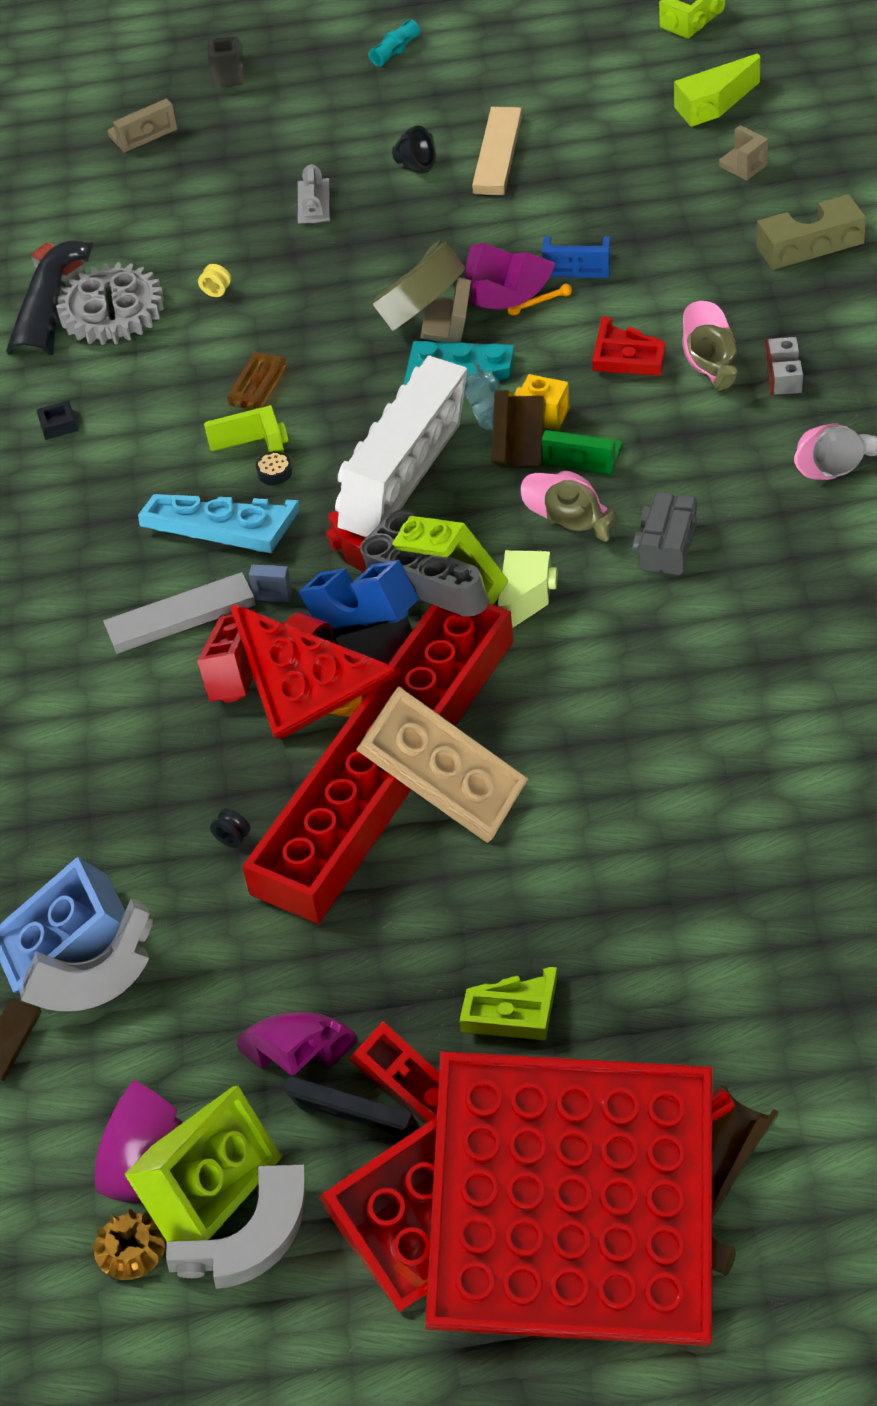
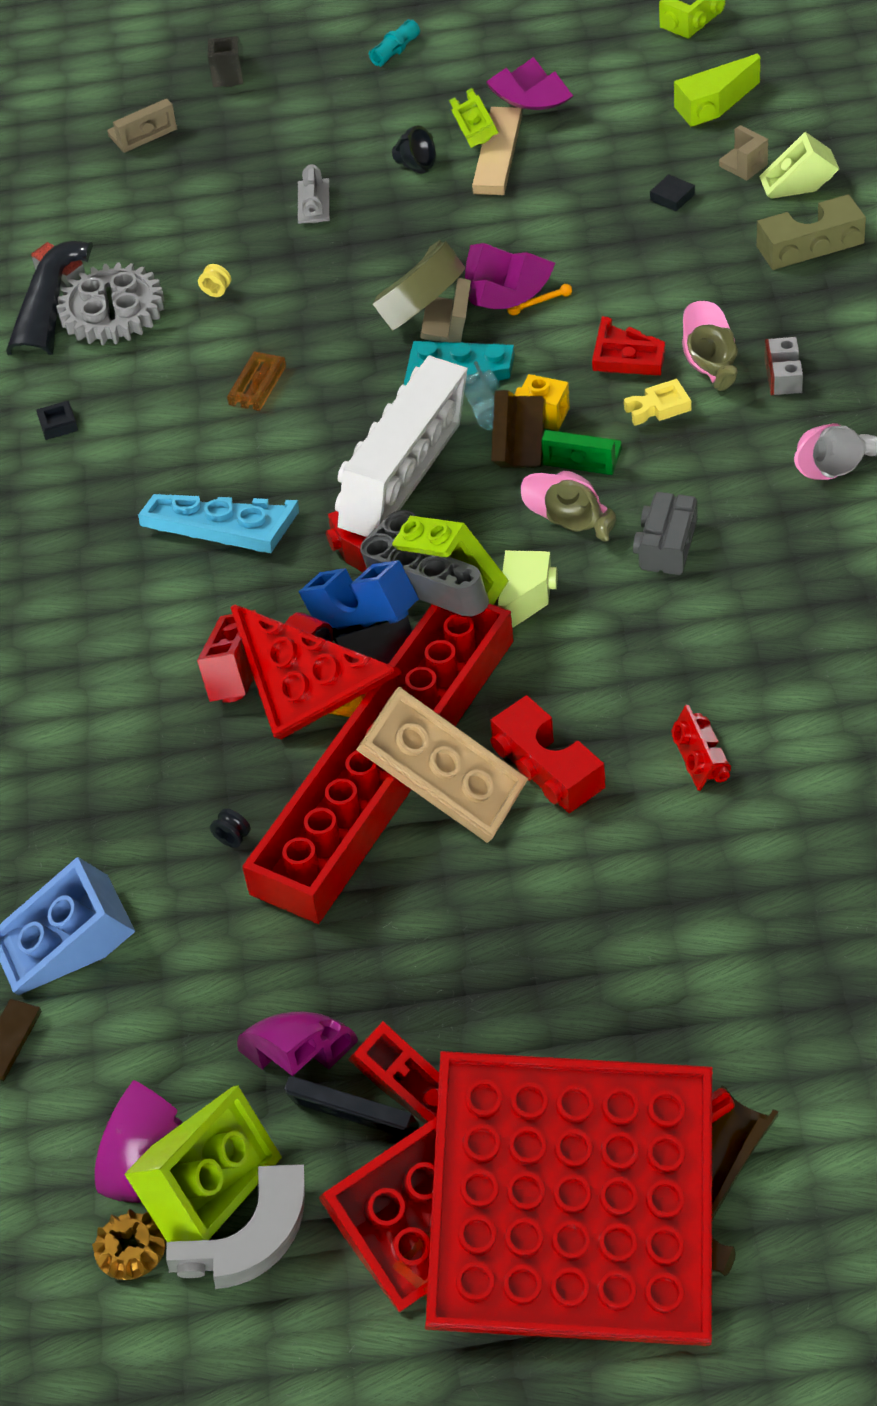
(93, 982): light grey arch -> none
(178, 613): light grey tile -> none
(246, 428): lime bracket -> none
(270, 583): sand blue plate -> none
(274, 468): tile -> none
(473, 119): none -> lime hinge
(510, 1007): lime wing -> none
(529, 87): none -> magenta brick
(564, 775): none -> red arch
(579, 260): blue hinge -> none
(660, 401): none -> light yellow plate
(672, 192): none -> black tile
(694, 737): none -> red hinge
(799, 169): none -> yellowish green slope

